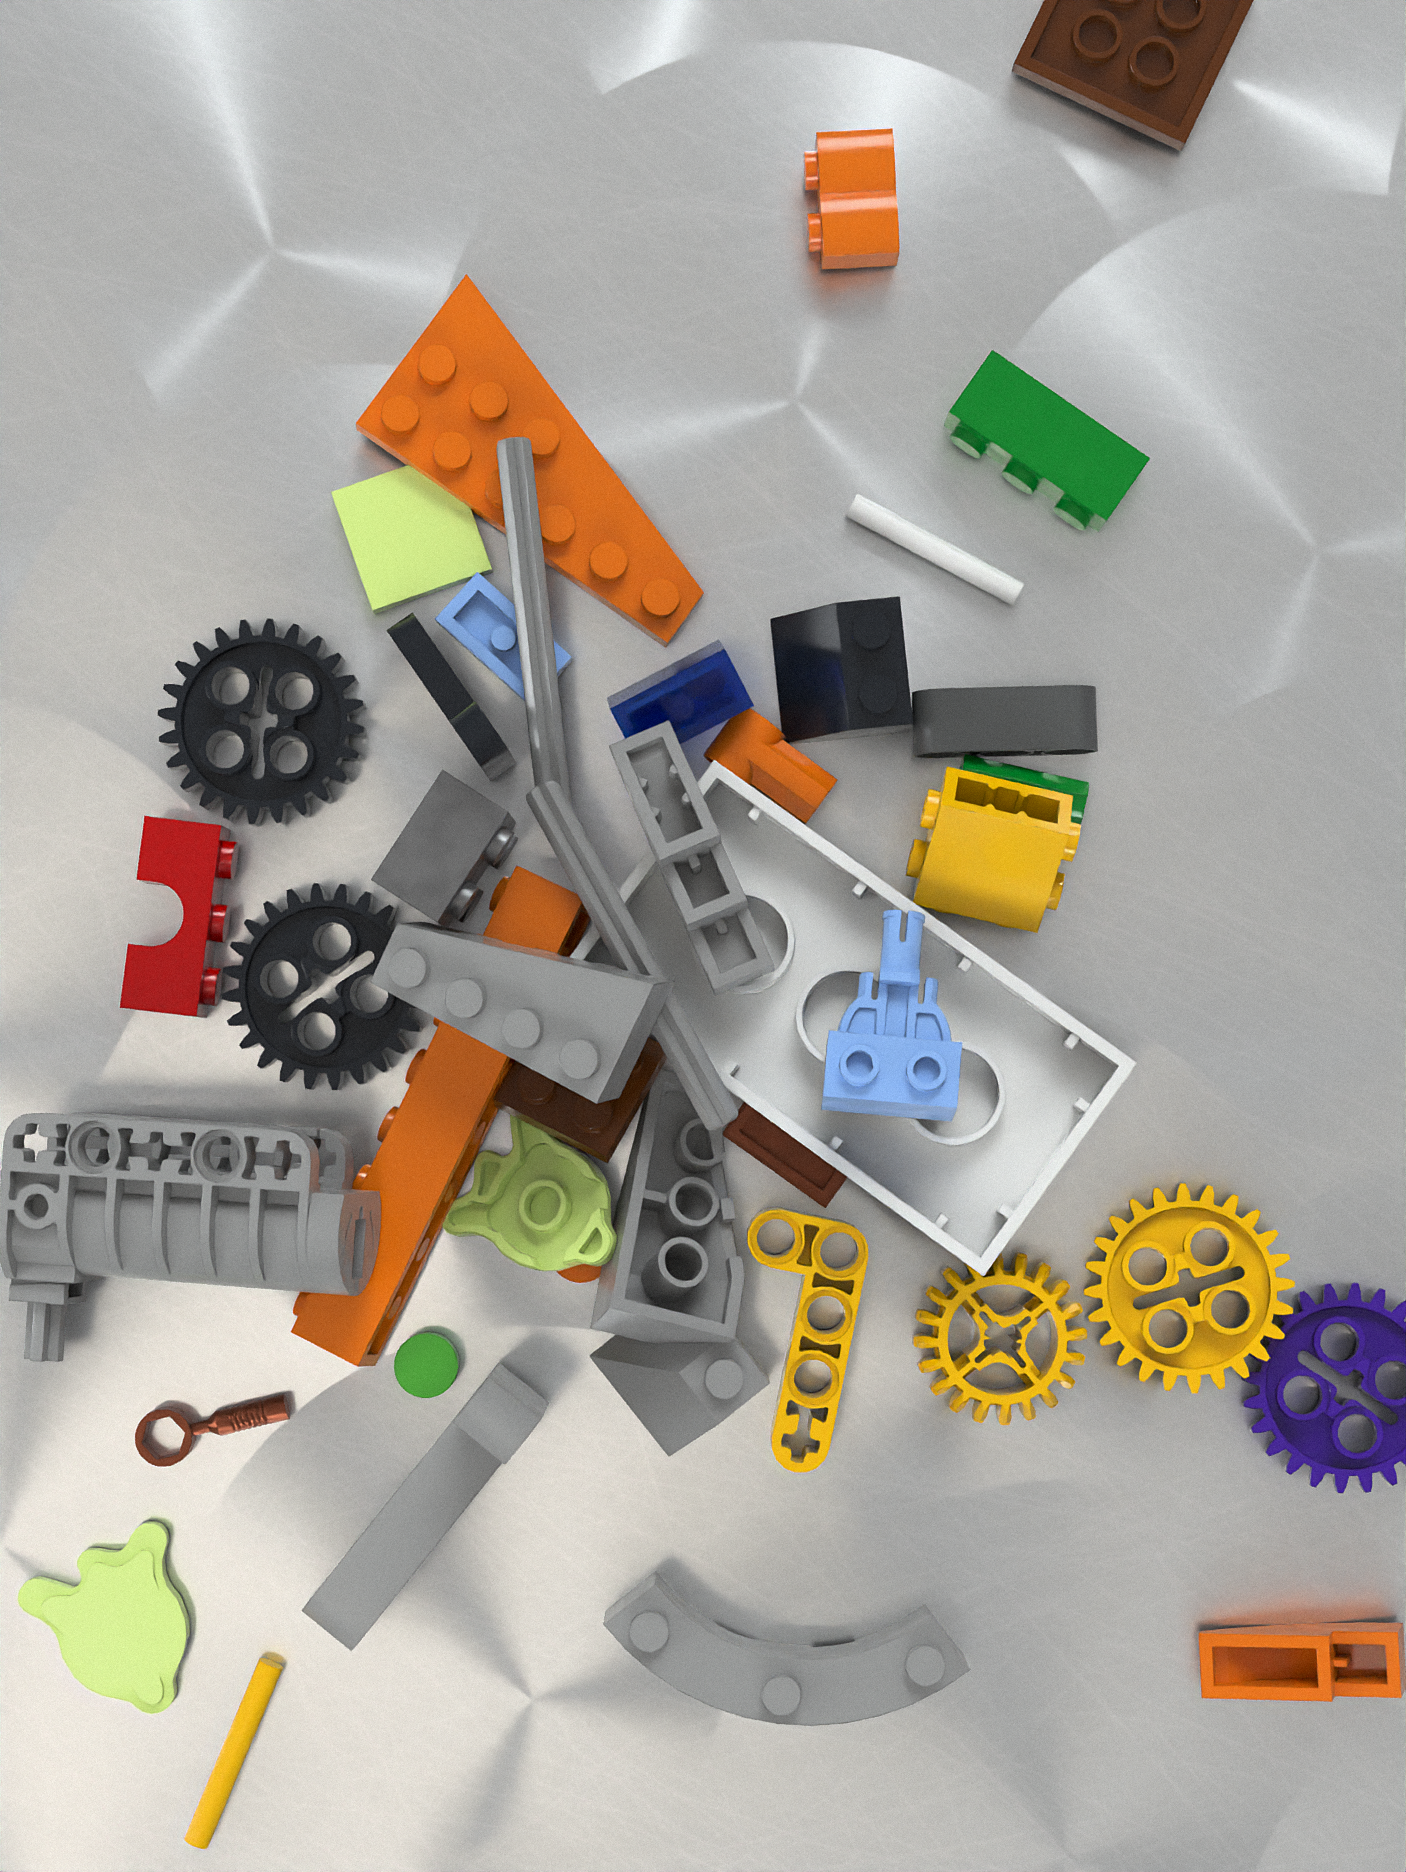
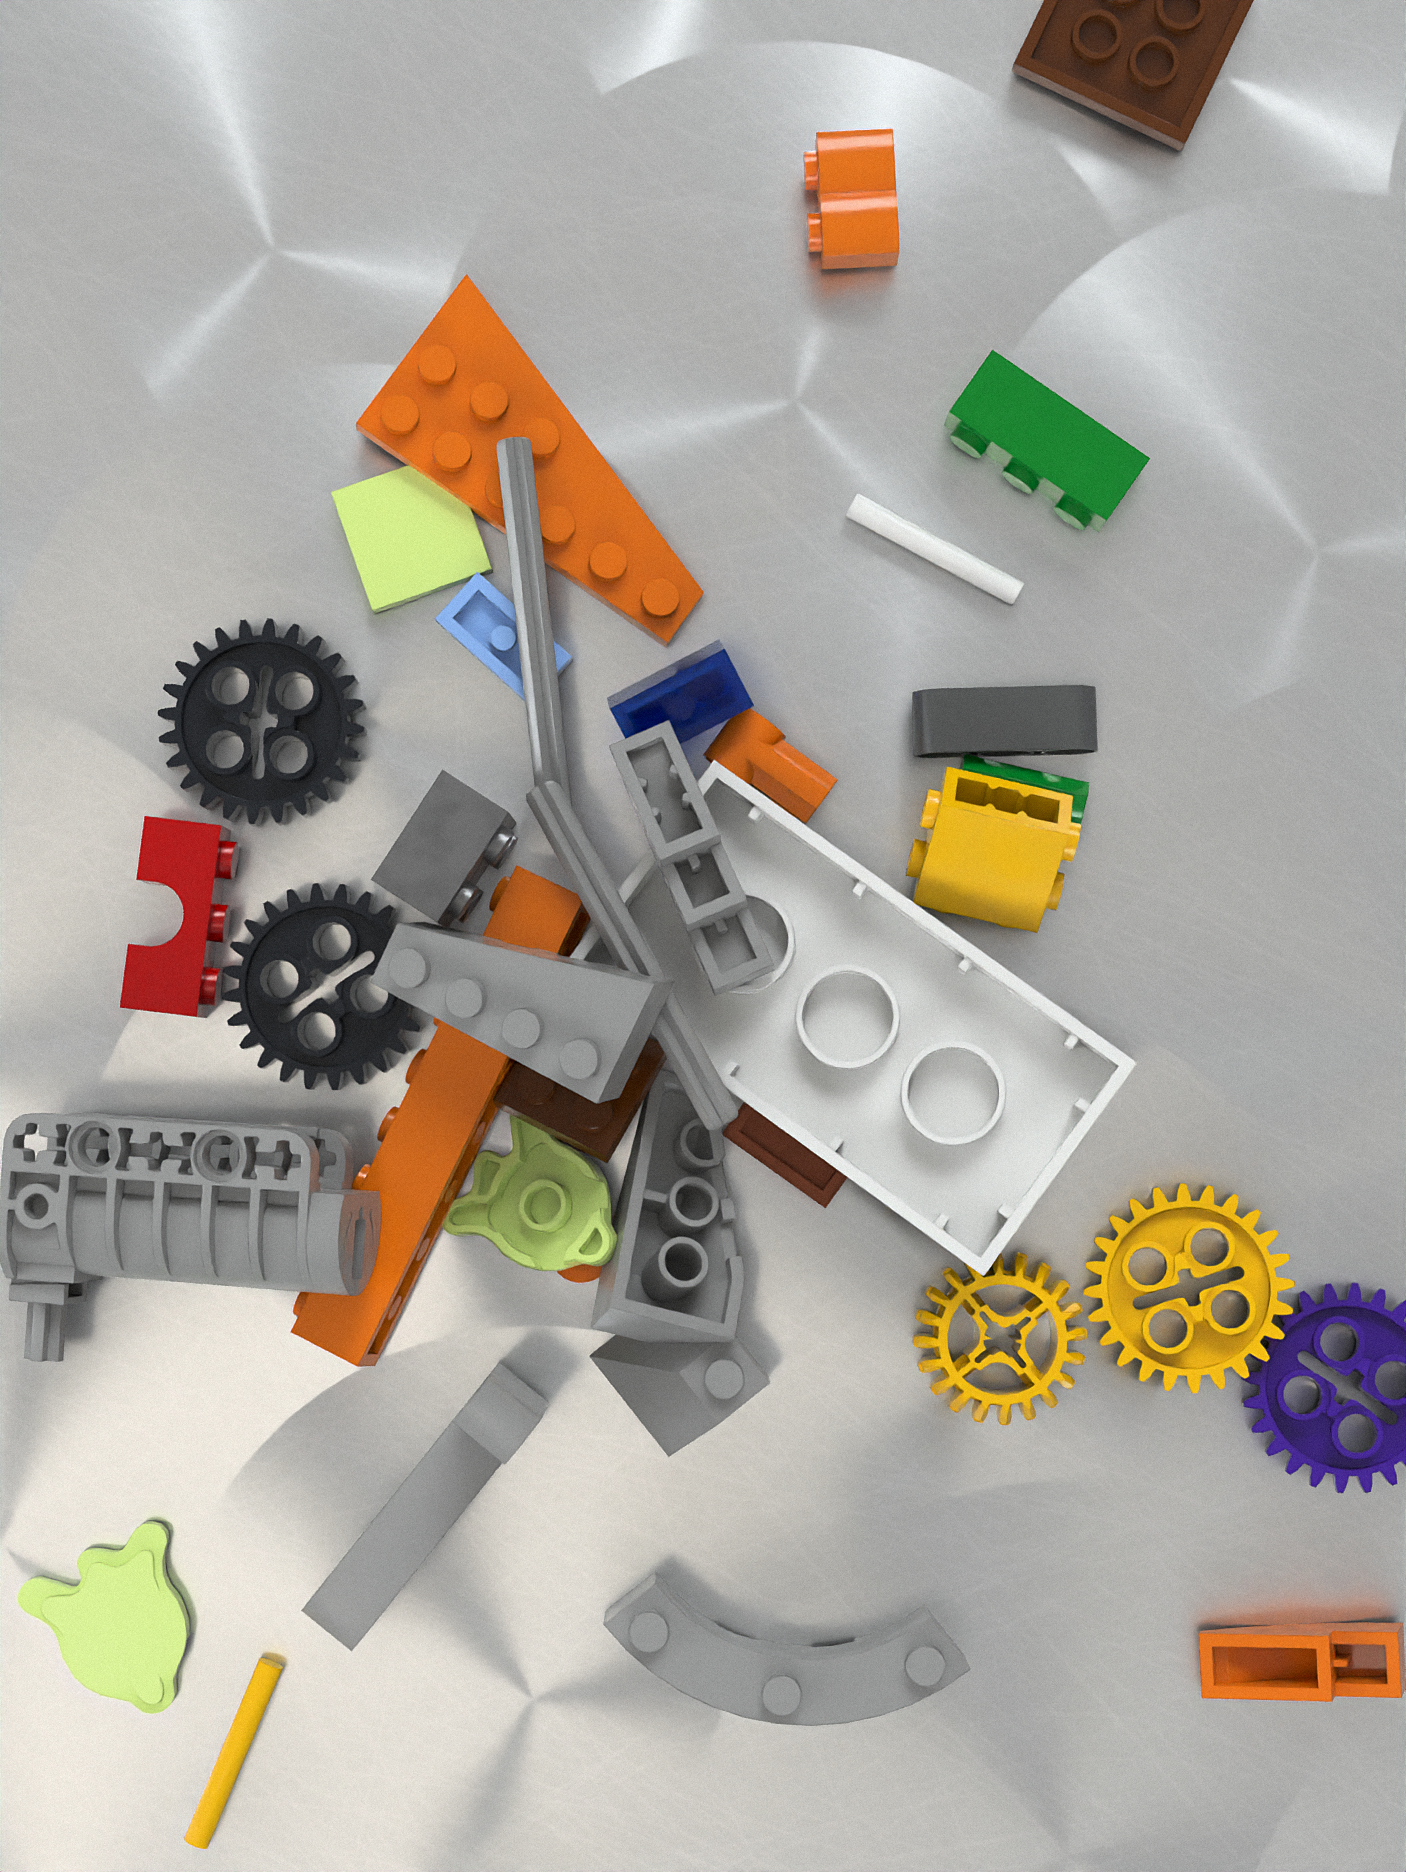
(220, 1422): copper piece -> none
(426, 1364): bright green tile -> none
(452, 697): black beam -> none
(806, 1341): yellow beam -> none
(842, 671): black slope -> none
(892, 1050): light blue brick -> none

